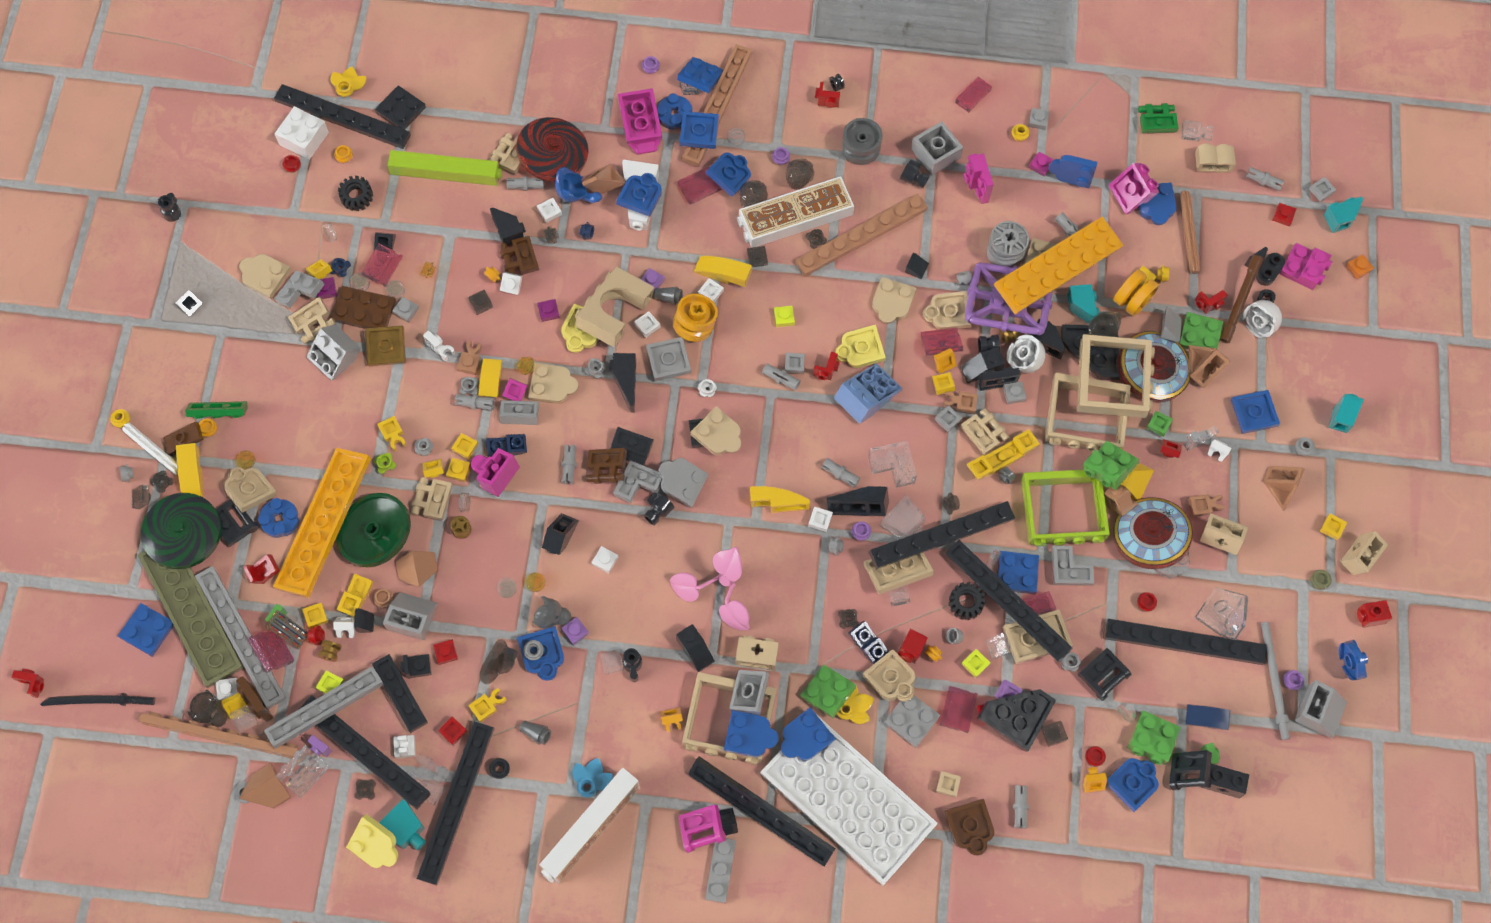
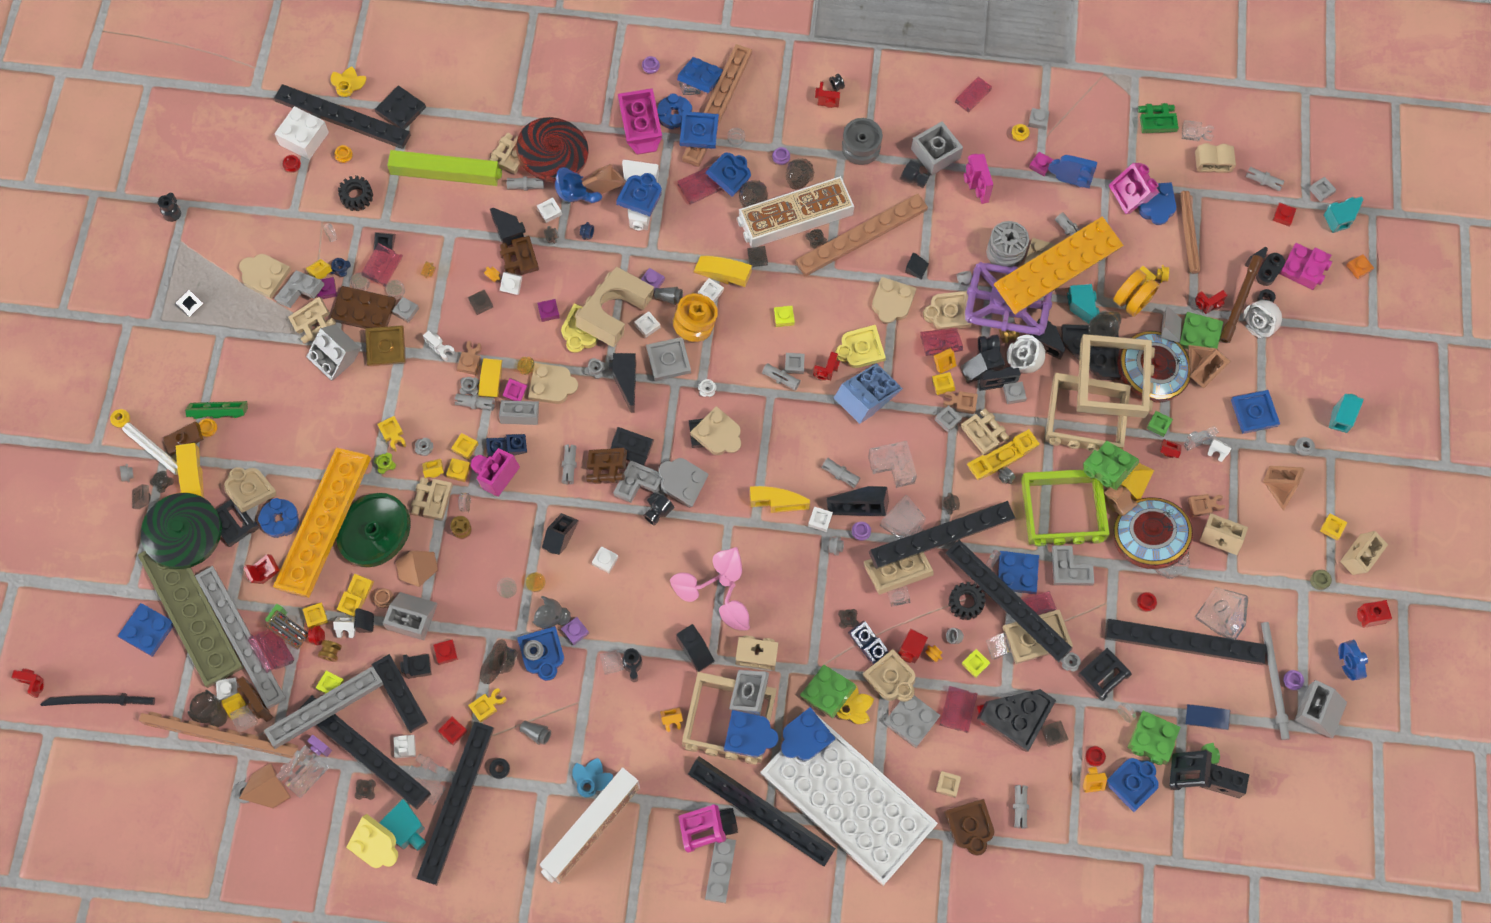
(245, 459): clear yellow plate -> none
(1007, 689): medium lavender plate -> none

